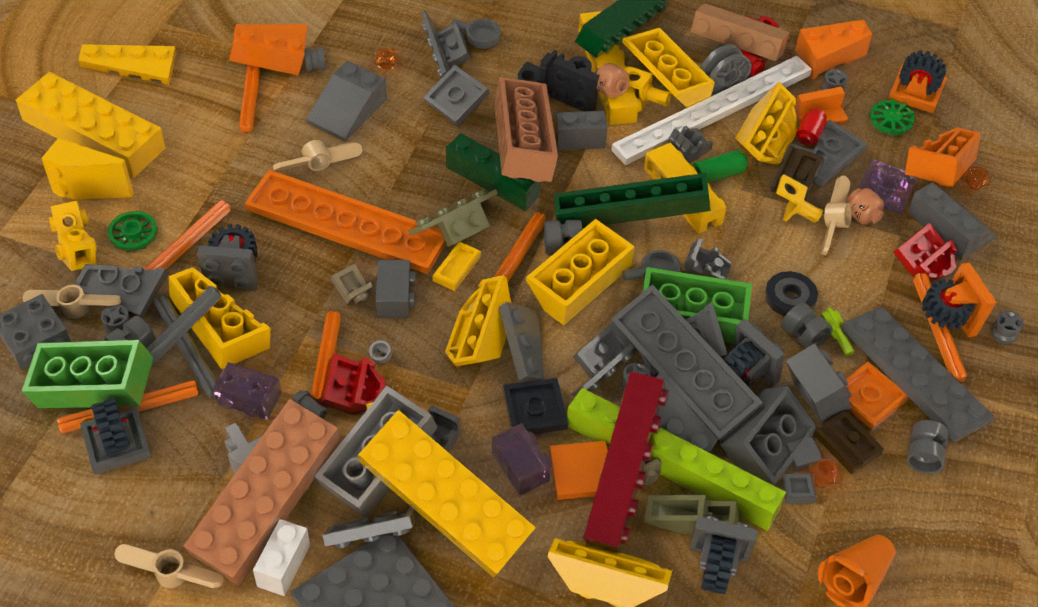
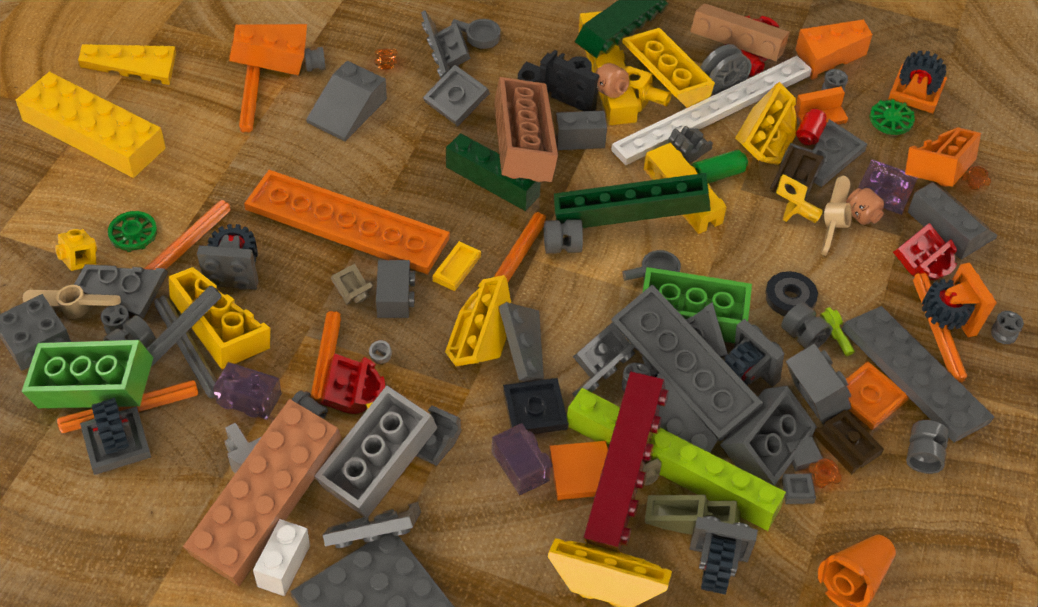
(66, 209): yellow brick -> none
(85, 172): yellow slope -> none
(156, 561): tan piece -> none
(319, 157): tan piece -> none
(445, 493): yellow brick -> none
(461, 221): olive bracket -> none
(580, 271): yellow slope -> none
(706, 262): dark grey hand -> none

